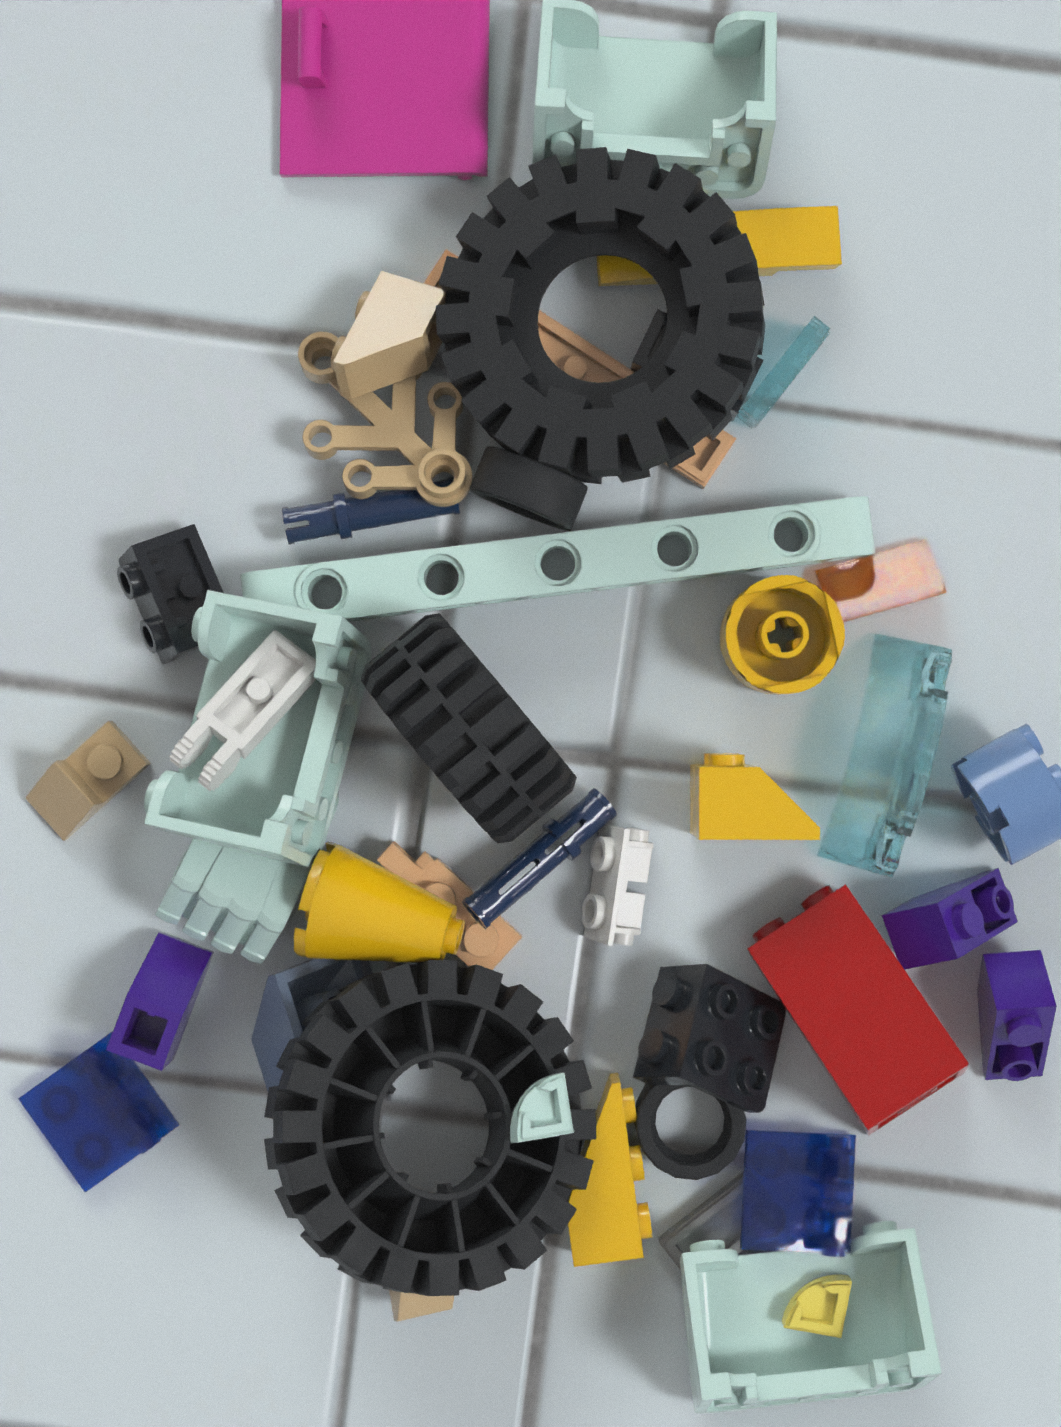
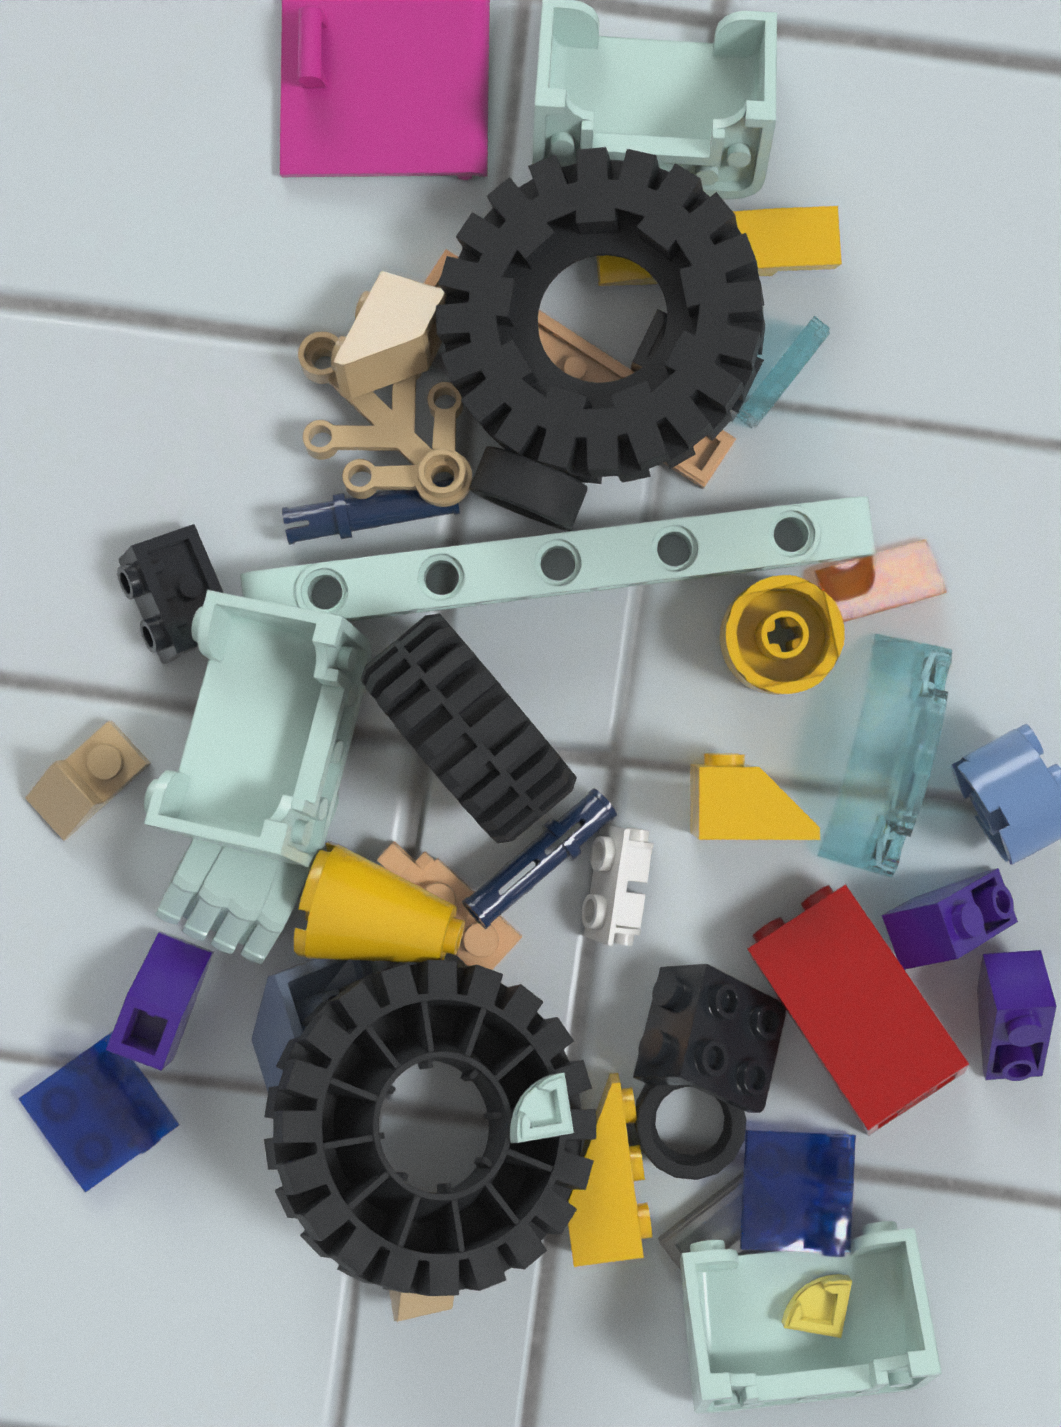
(246, 708): white hinge -> none

